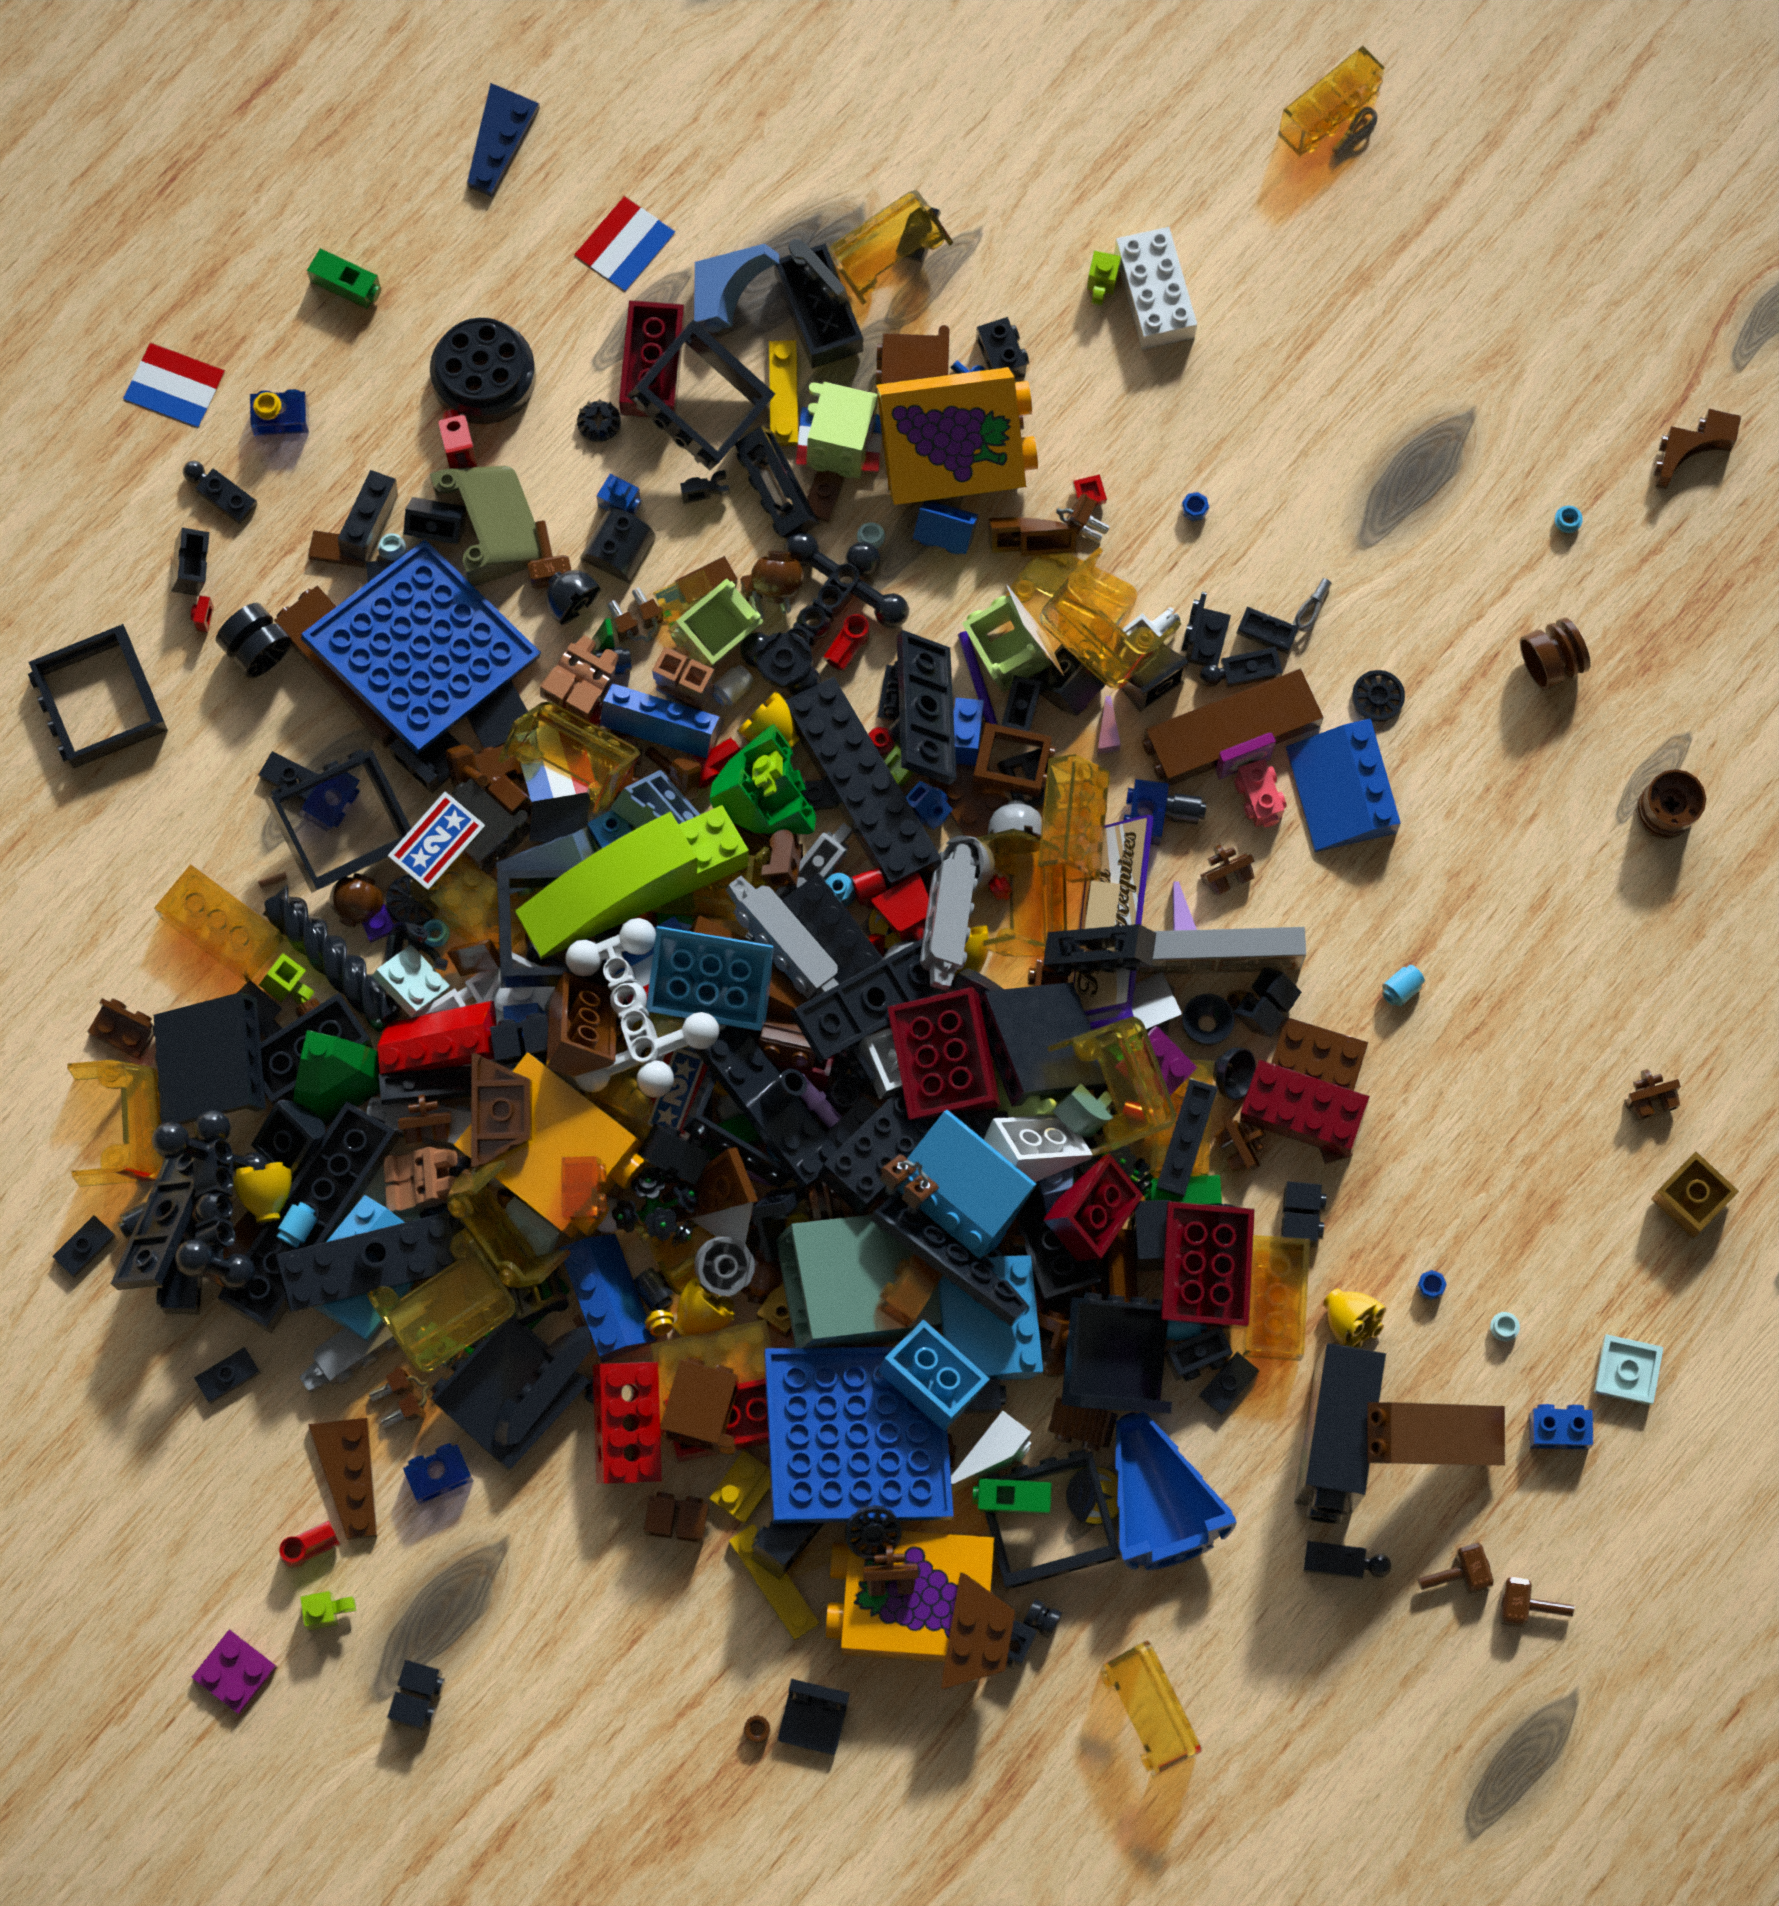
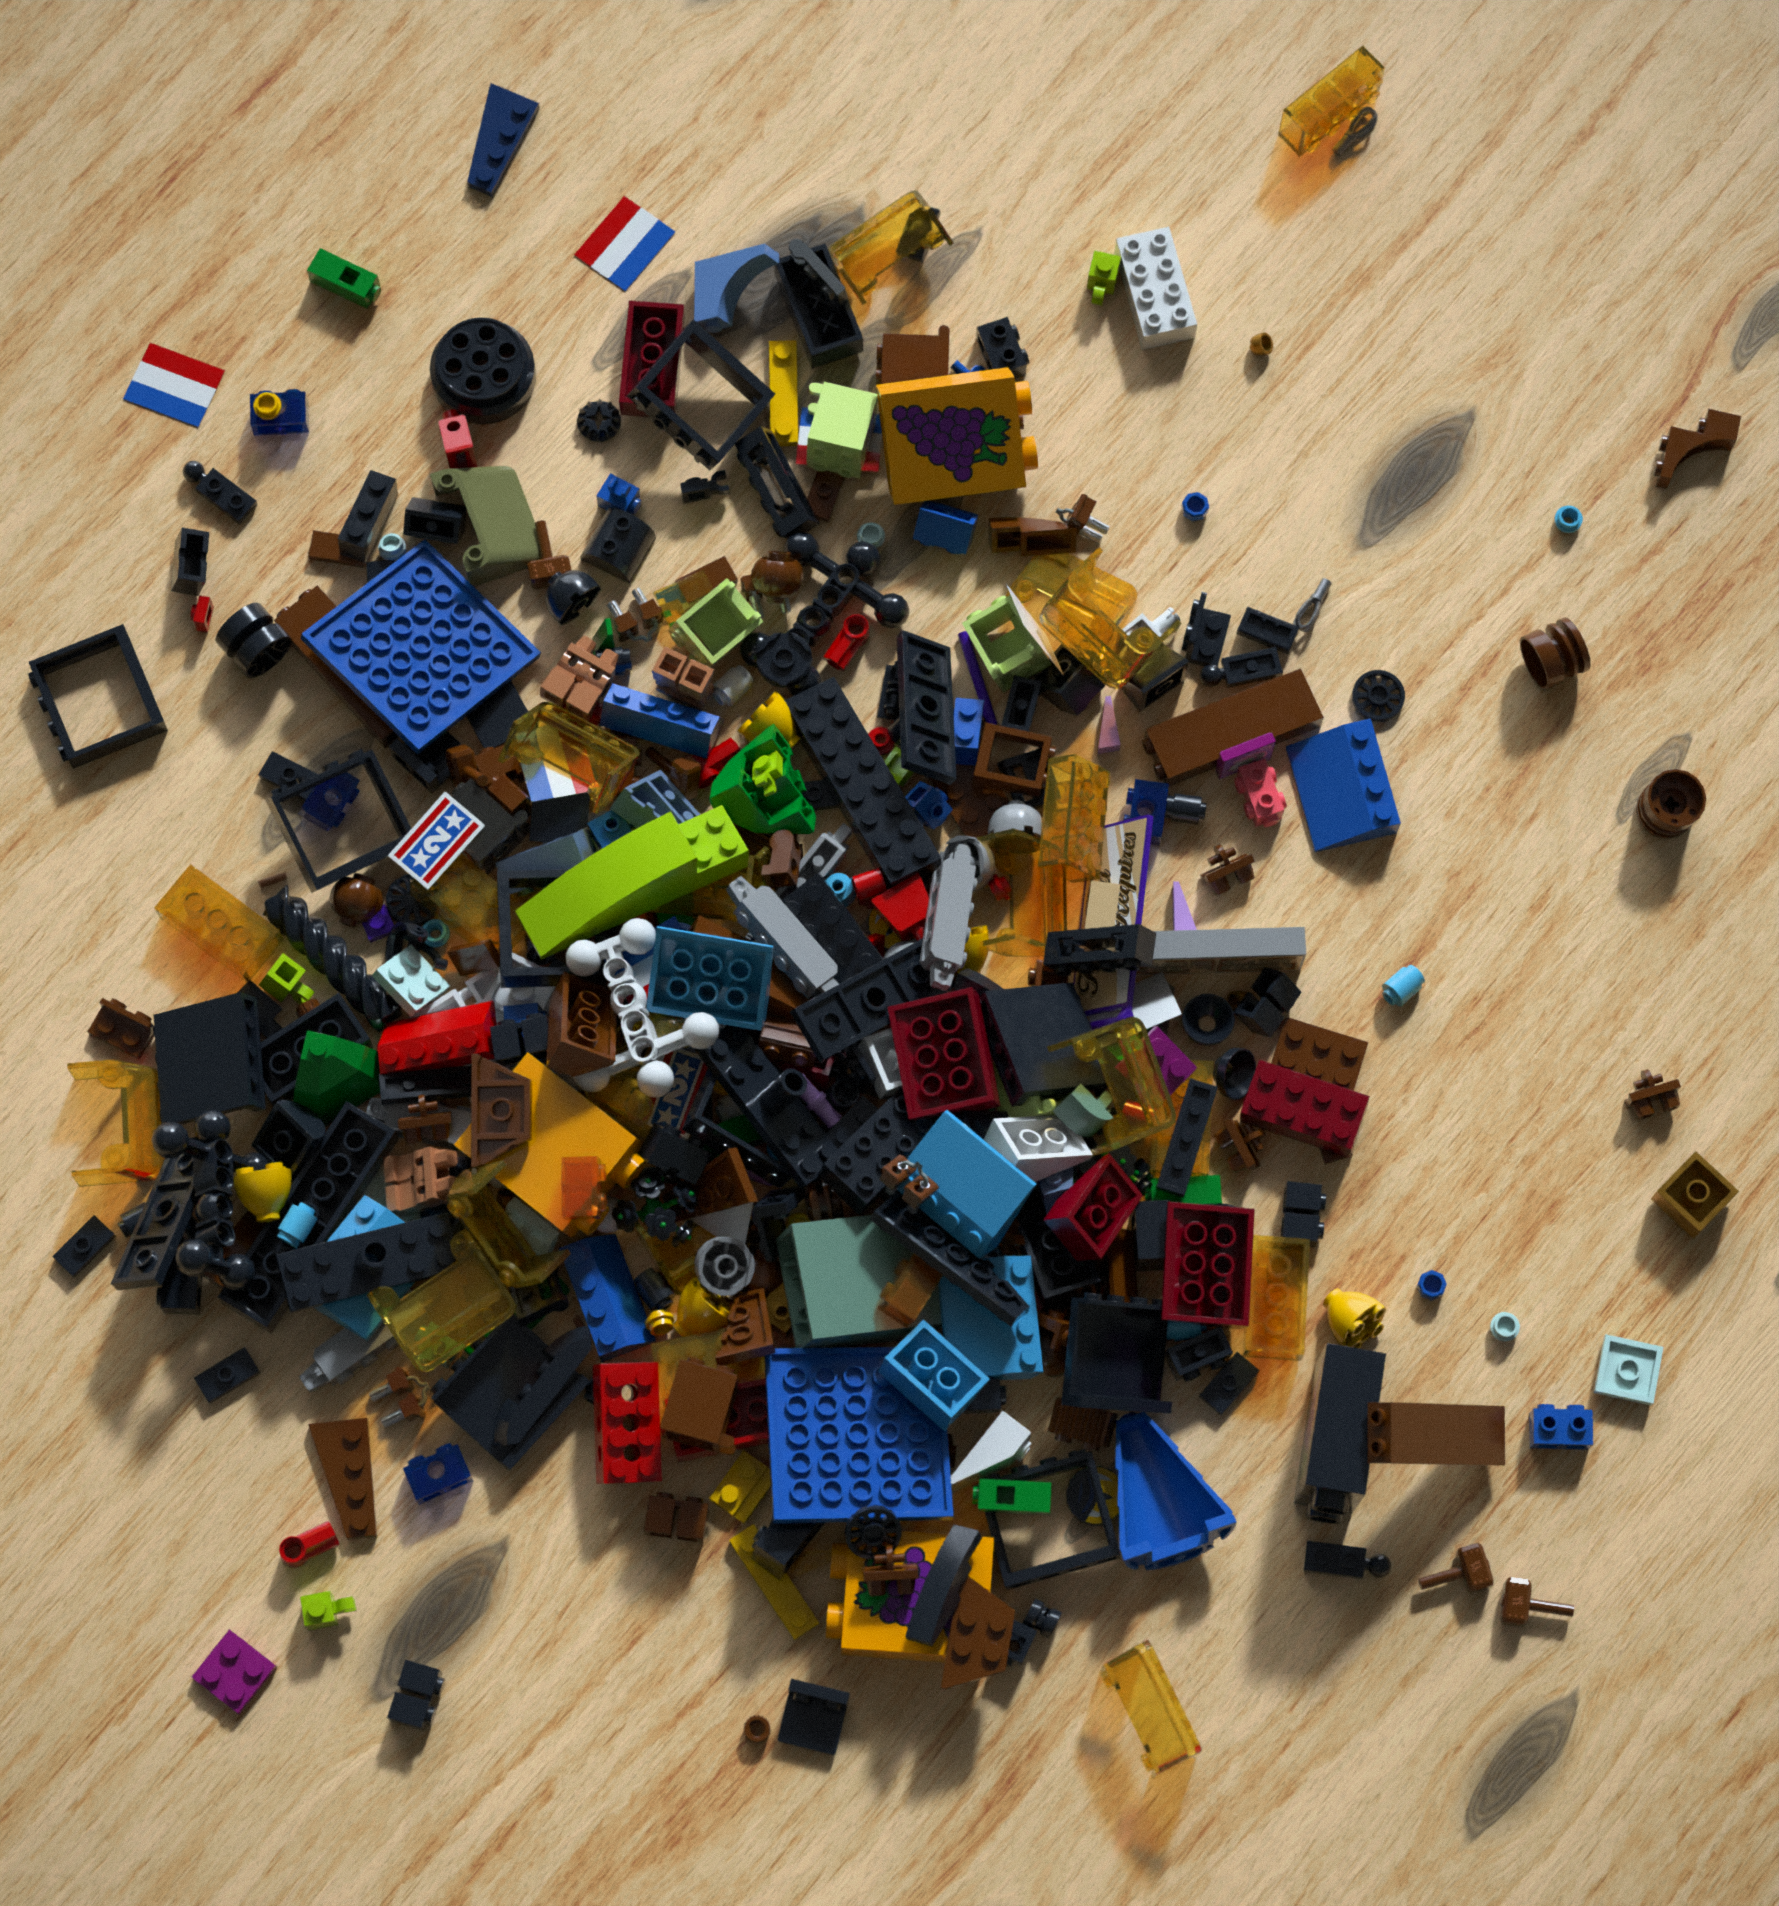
(748, 1329): none -> reddish brown wing
(940, 1590): none -> black slope
(1092, 487): red plate -> none
(1261, 344): none -> pearl gold hinge

